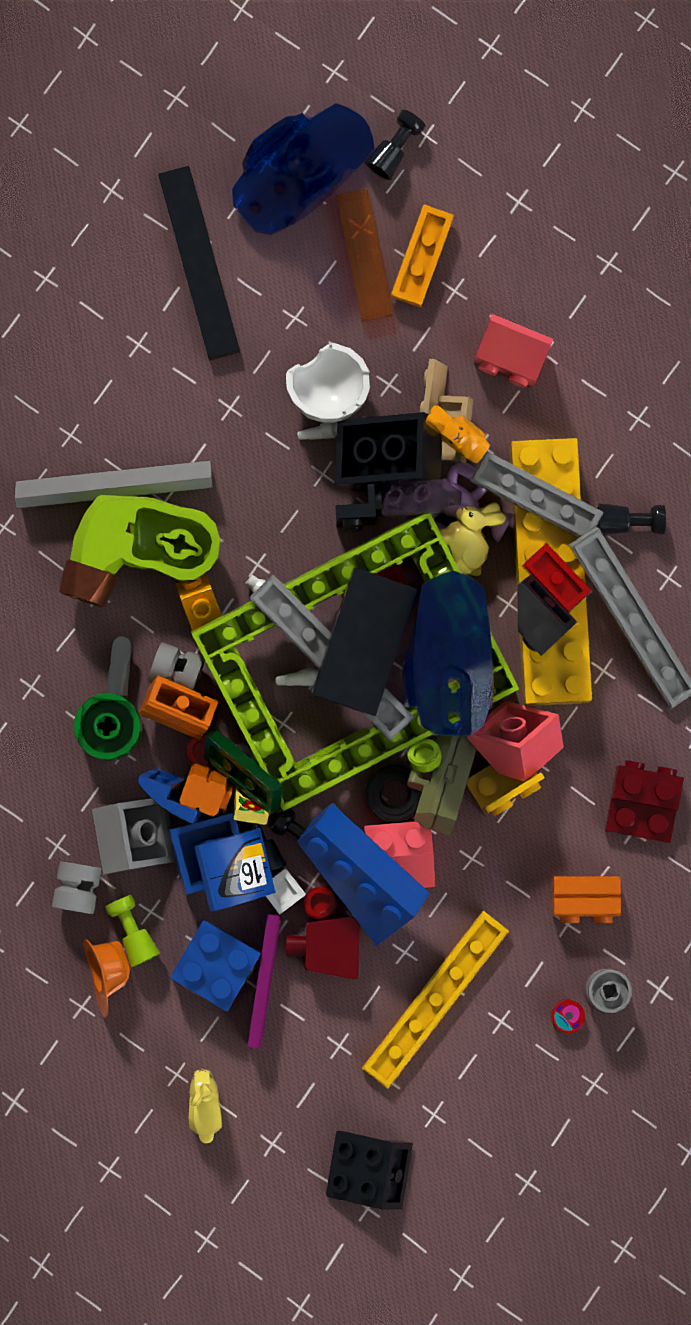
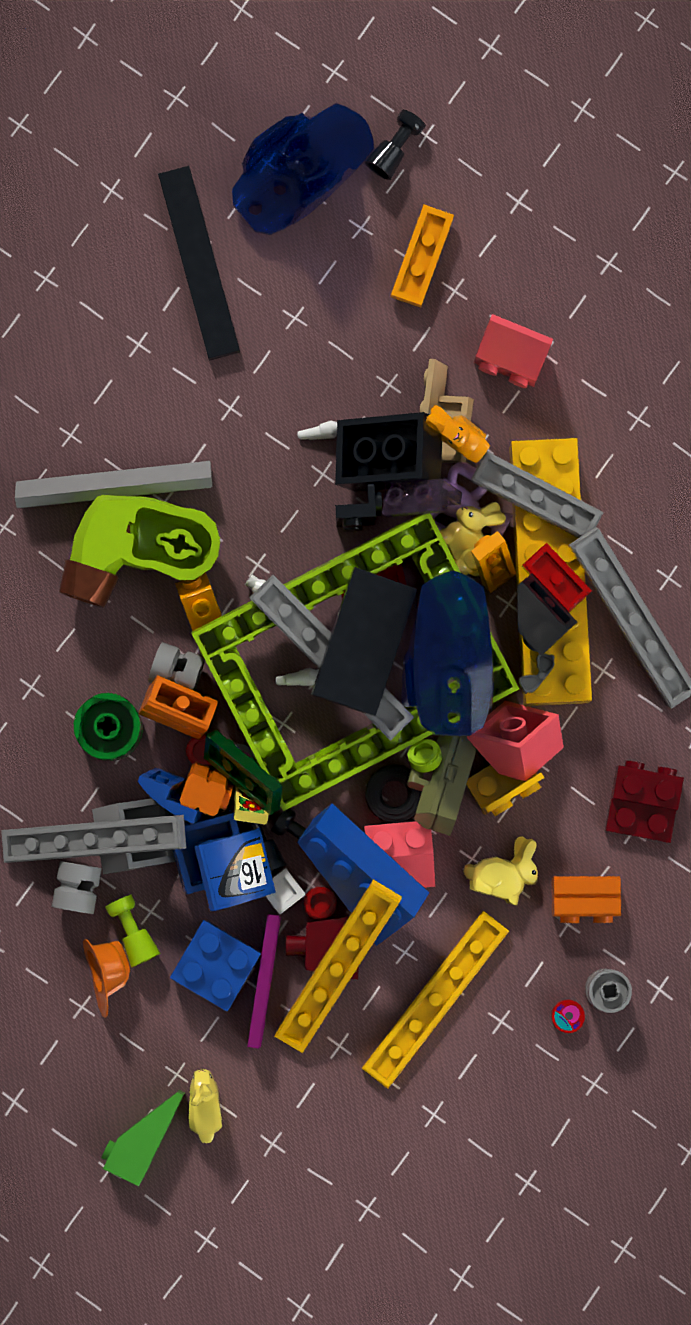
(94, 839): none -> light grey tile
(119, 667): dark grey bar -> none
(137, 1146): none -> bright green slope
(329, 385): white cylinder -> none
(338, 966): none -> yellow tile
(364, 255): clear orange tile -> none
(369, 1170): black bracket -> none
(493, 561): none -> light orange plate
(505, 877): none -> light yellow animal
(530, 683): none -> dark grey piece
(618, 519): black piece -> none

